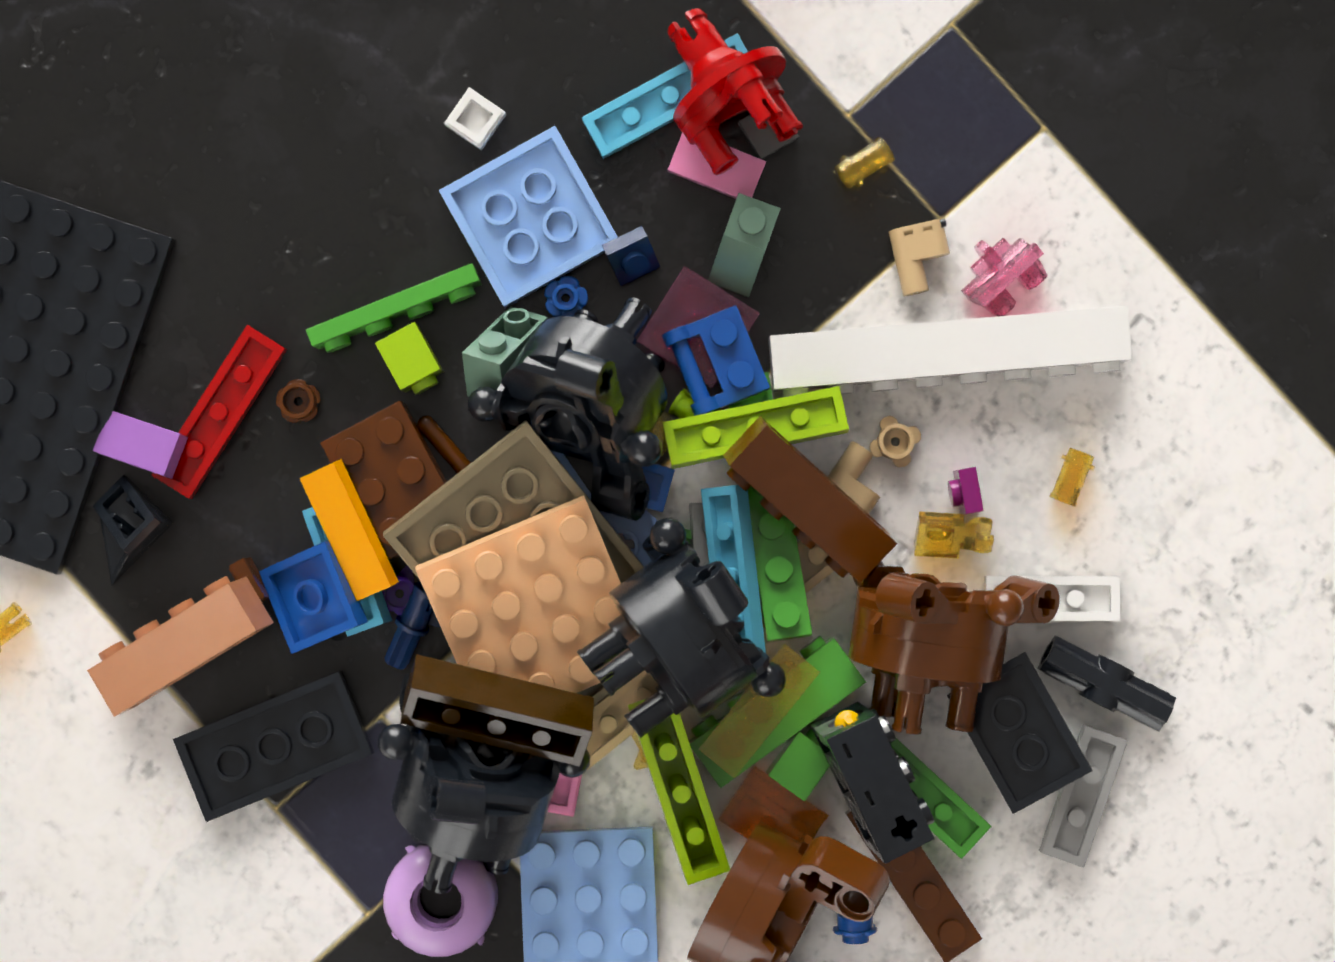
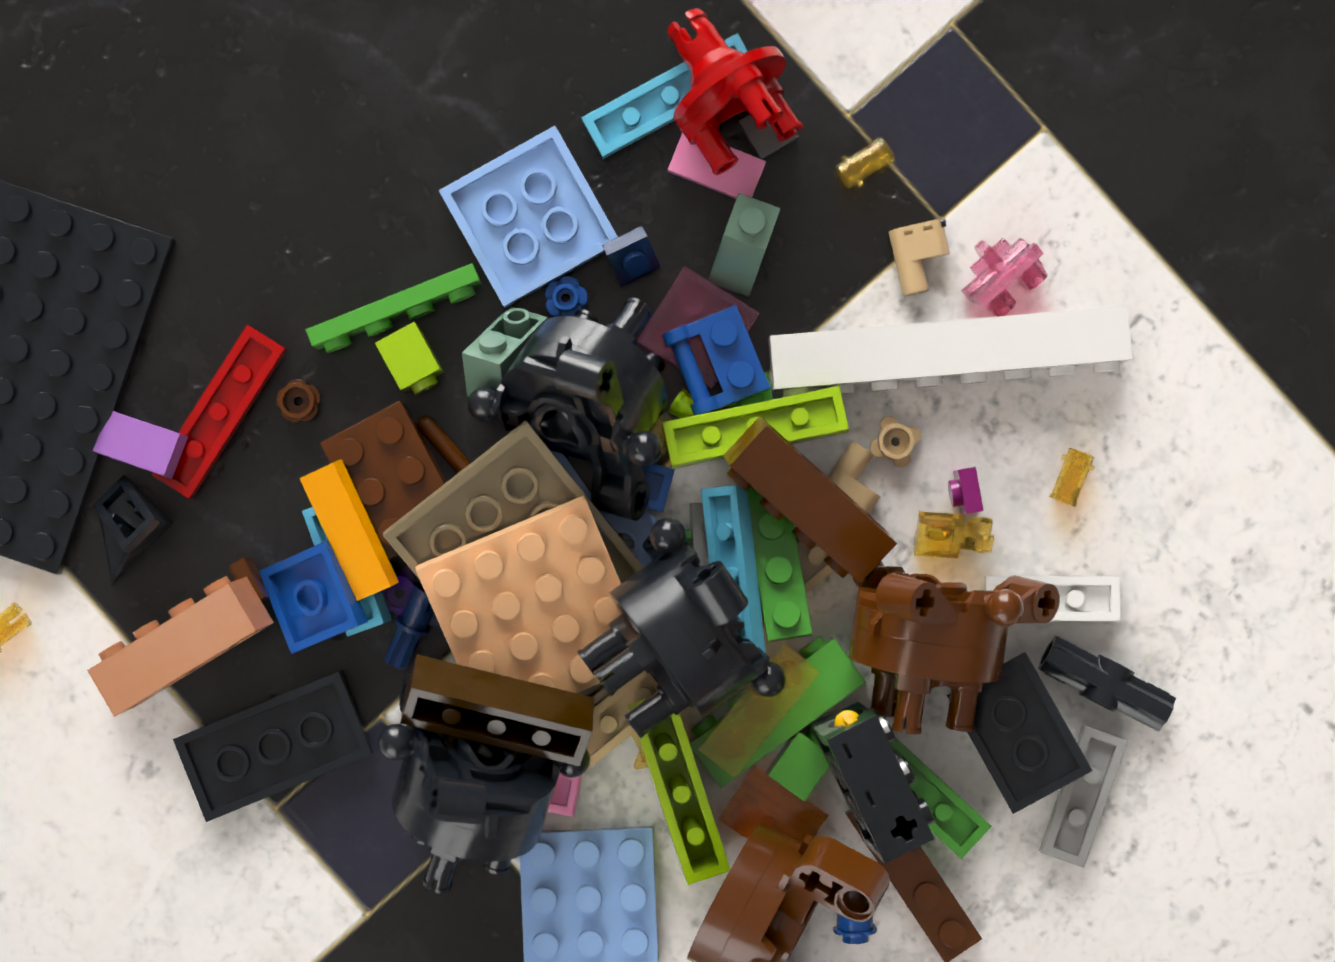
(433, 935): lavender piece -> none
(475, 118): white tile -> none

